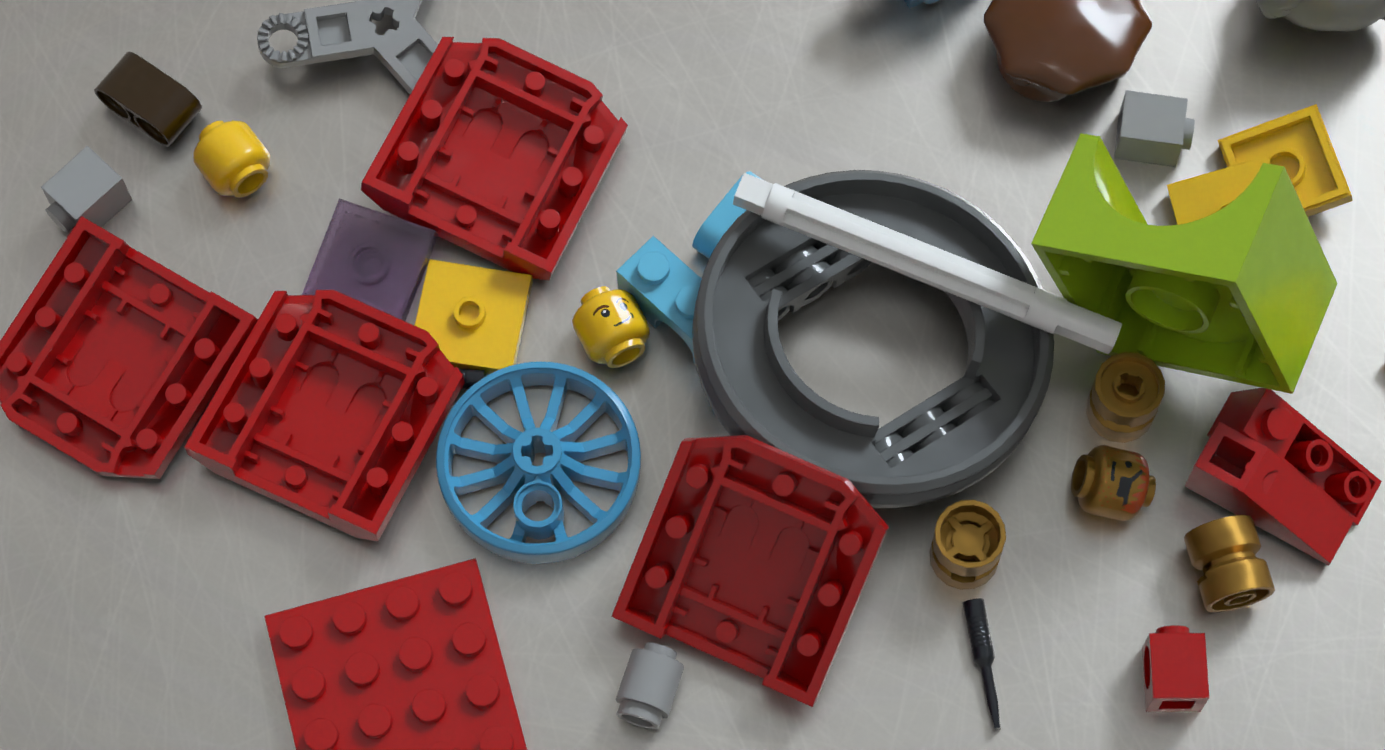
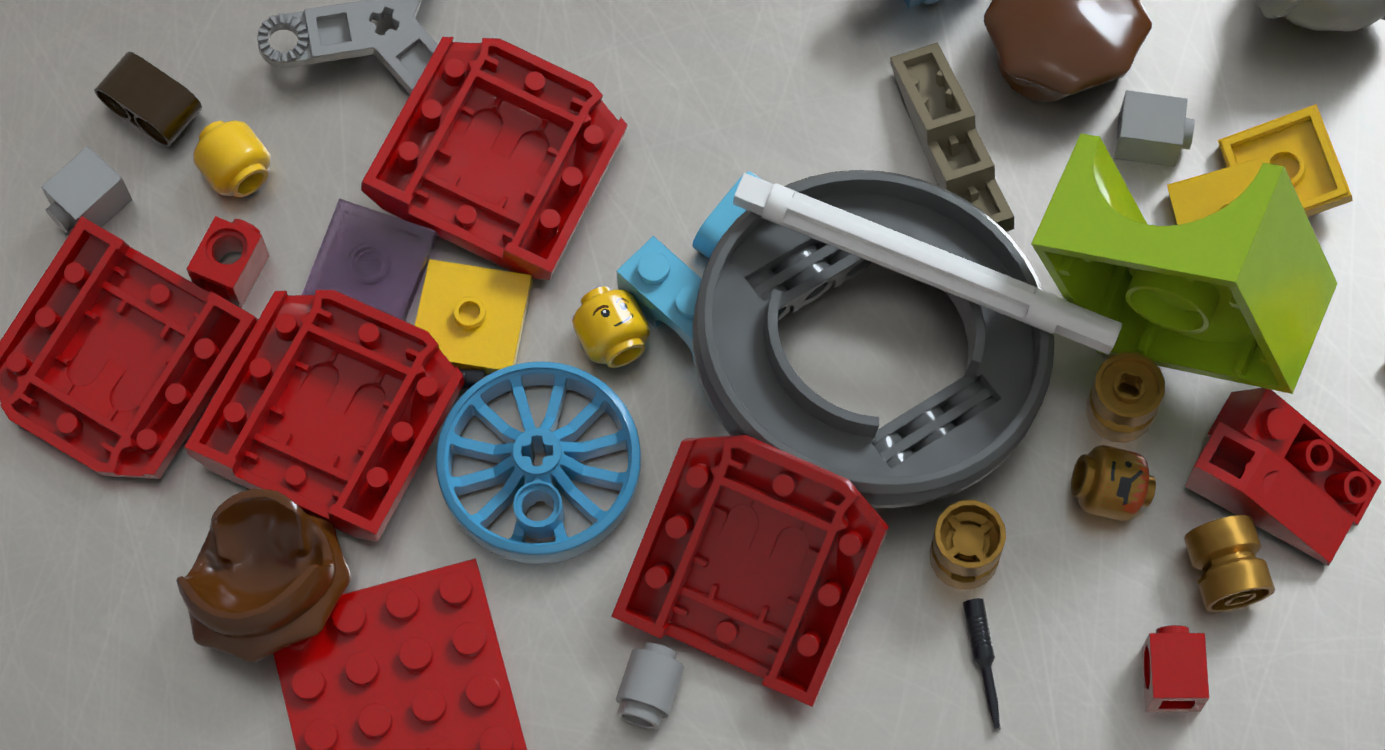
(235, 279): none -> red brick
(263, 576): none -> reddish brown piece
(949, 131): none -> dark tan slope

